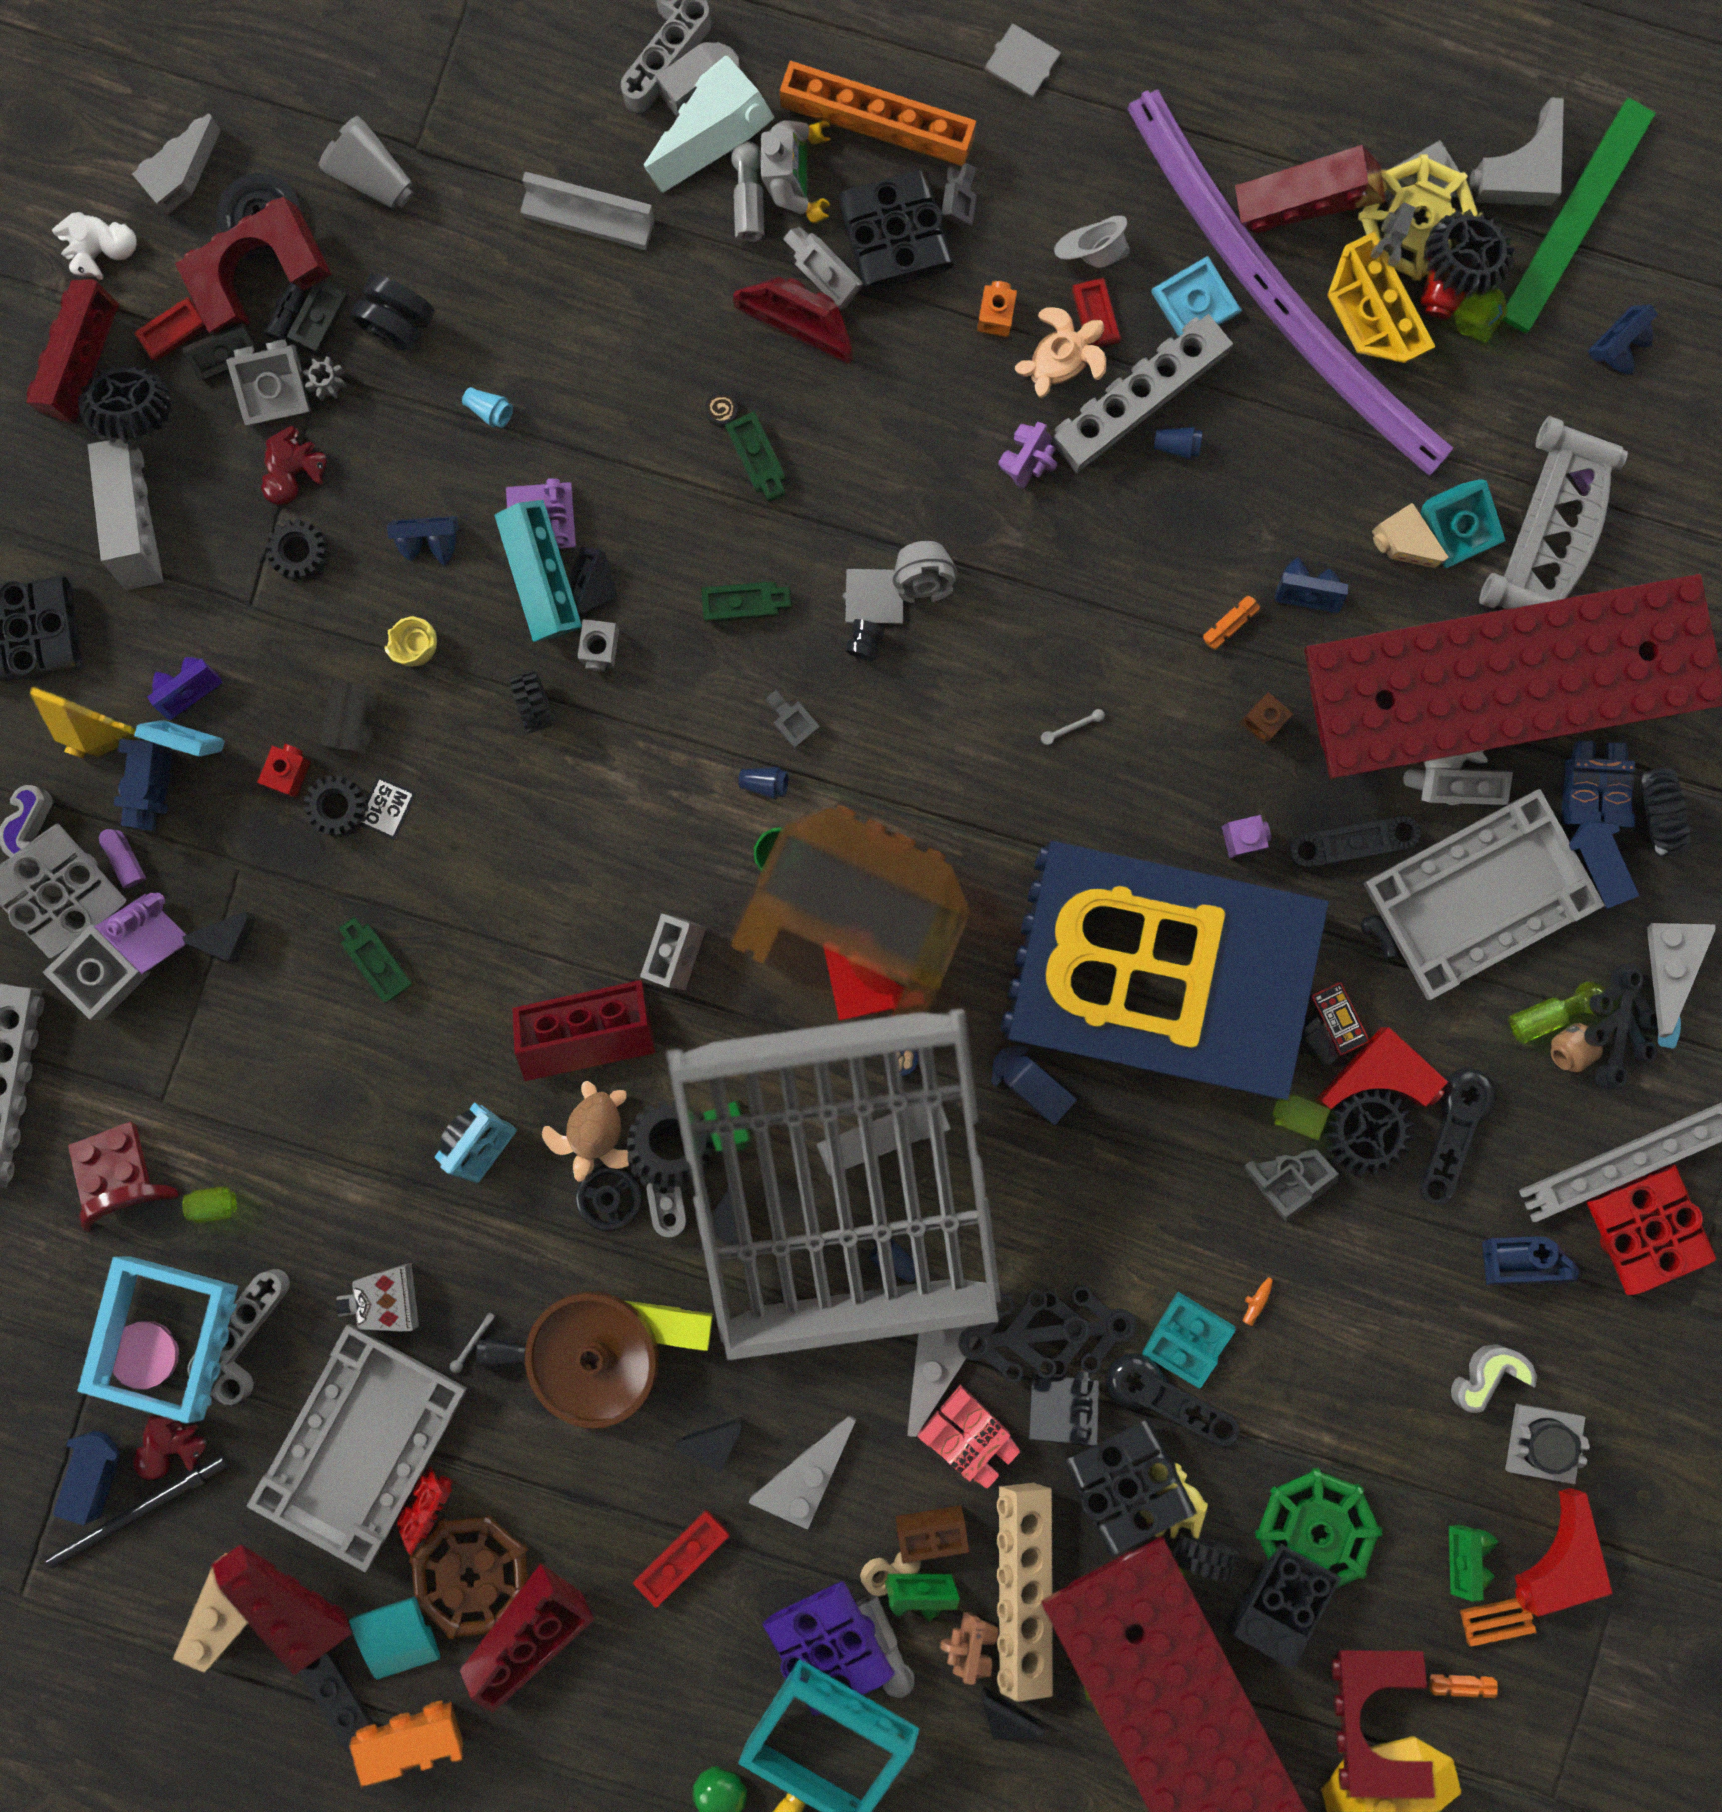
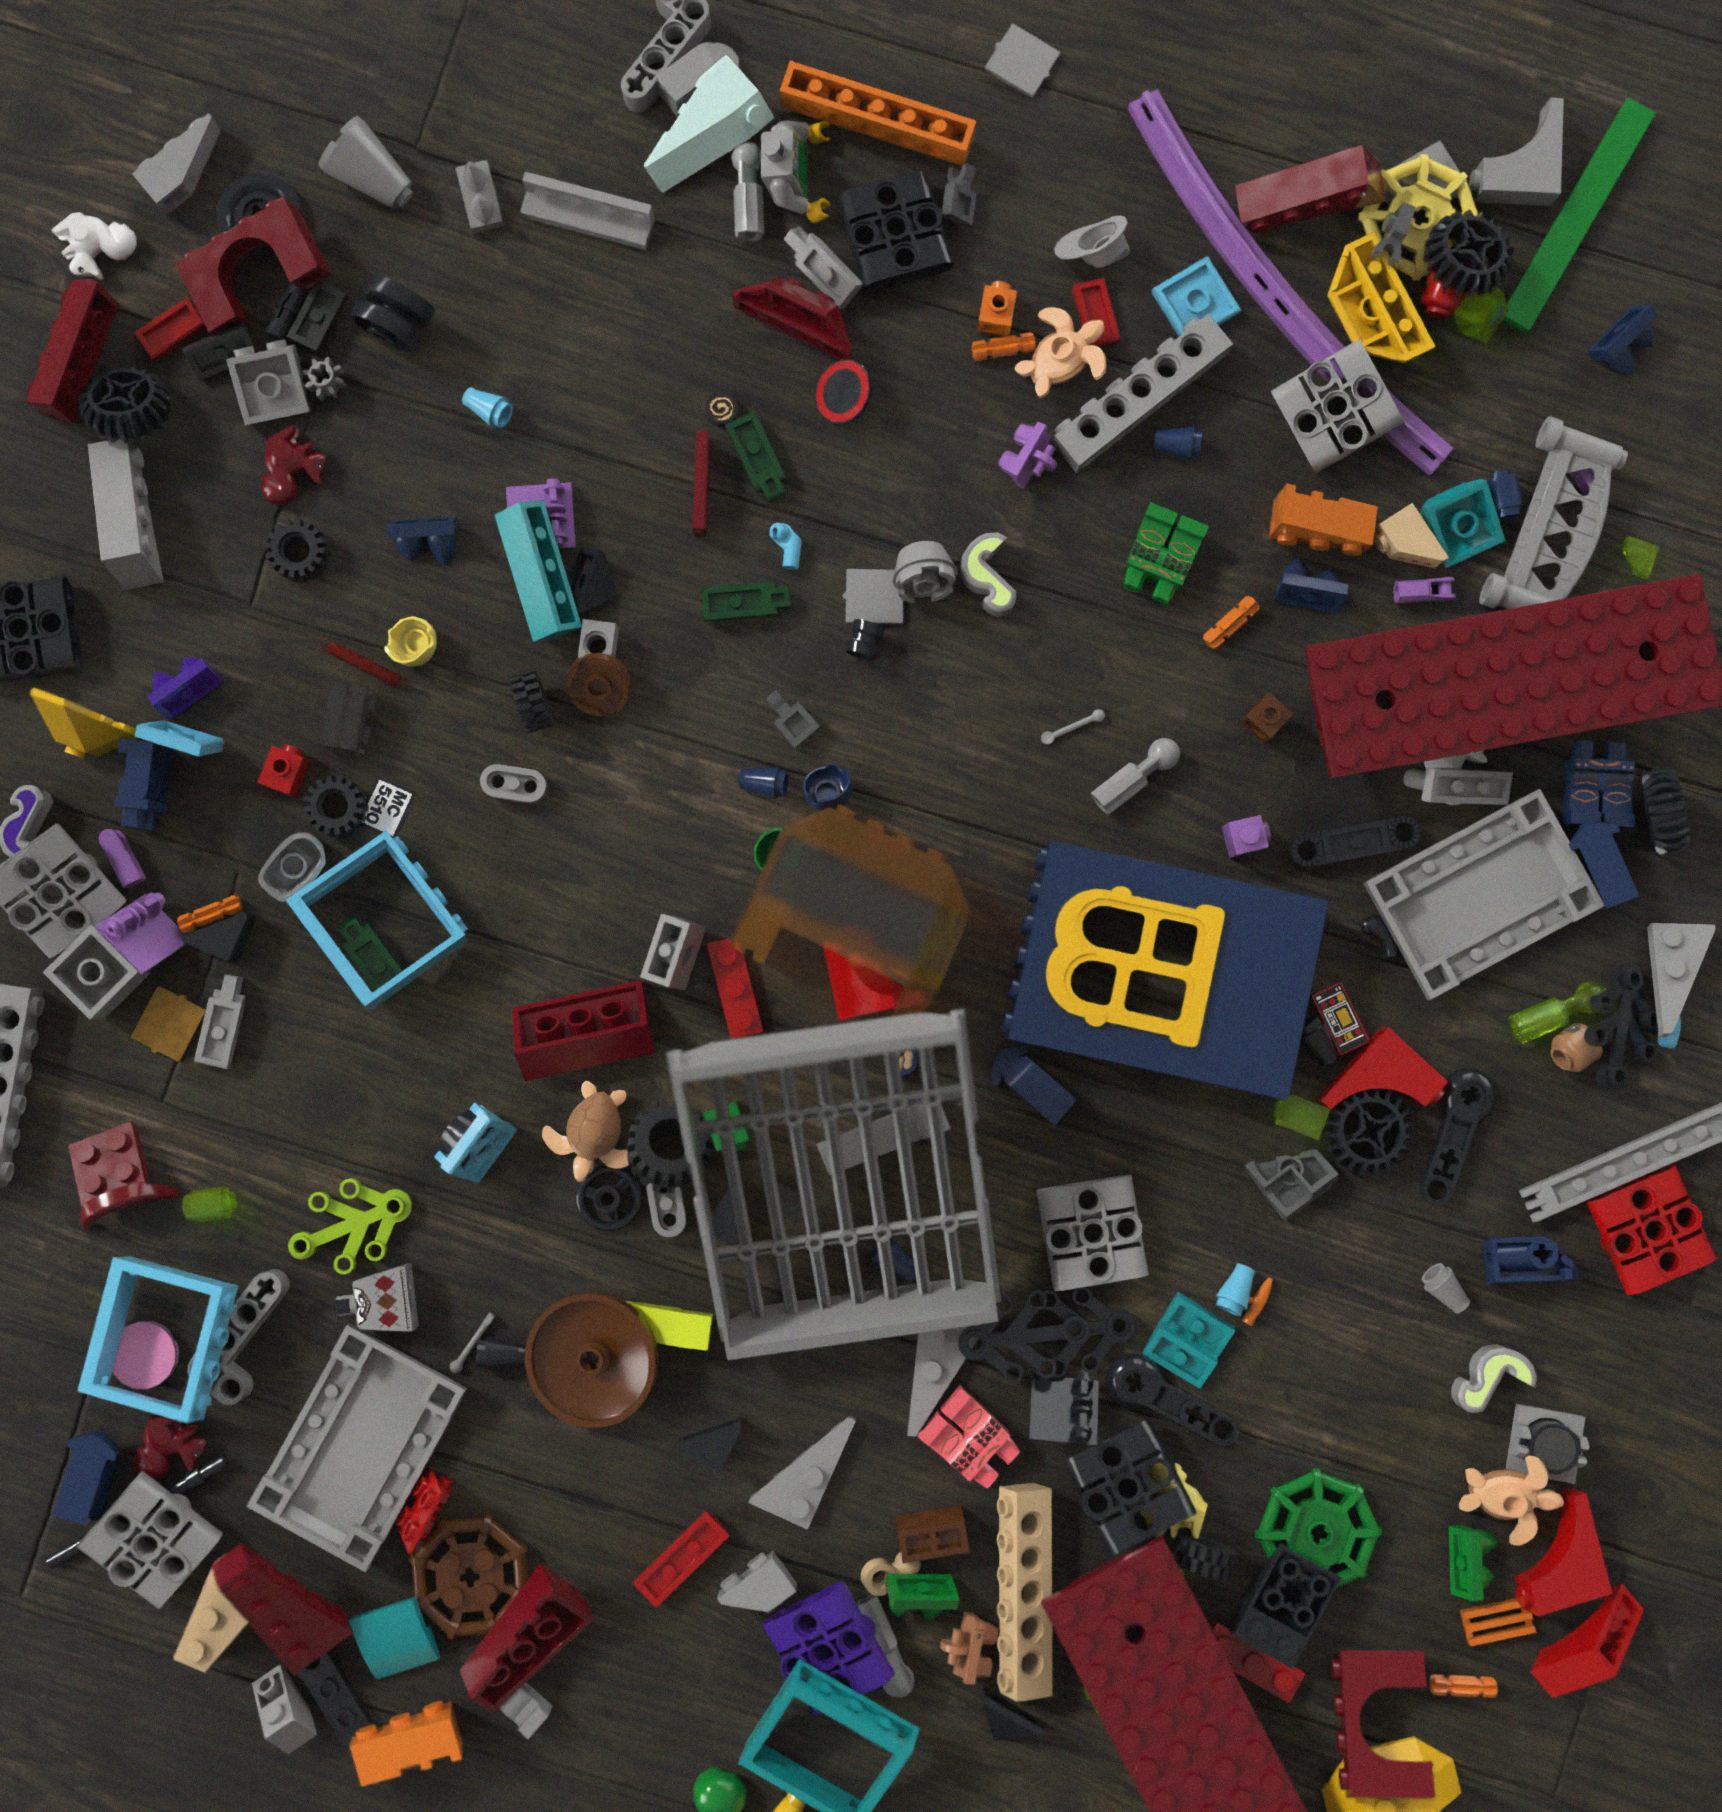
(163, 1575): none -> light grey connector
(169, 1024): none -> pearl gold piece
(210, 914): none -> orange axle
(221, 1024): none -> light grey hinge
(283, 1710): none -> light grey slope
(292, 865): none -> light grey piece
(343, 871): none -> medium azure window
(356, 1223): none -> lime plant
(362, 662): none -> red piece
(479, 196): none -> light grey tile
(514, 783): none -> light grey plate
(526, 1709): none -> light grey leg
(598, 684): none -> reddish brown tile
(701, 483): none -> dark red tile
(735, 989): none -> red plate
(760, 1586): none -> light grey slope
(789, 542): none -> medium azure arm
(827, 787): none -> dark blue hair
(843, 391): none -> piece
(983, 579): none -> light grey animal
(1003, 346): none -> orange axle
(1121, 1262): none -> light grey connector
(1133, 778): none -> light grey piece
(1160, 564): none -> green hips
(1236, 1291): none -> medium azure cone
(1257, 1665): none -> red plate
(1296, 404): none -> light grey connector
(1322, 522): none -> orange wedge
(1420, 590): none -> medium lavender bar
(1444, 1286): none -> light grey cone
(1506, 494): none -> dark blue brick
(1512, 1495): none -> light nougat animal
(1593, 1649): none -> red arch
(1640, 555): none -> clear neon green tile

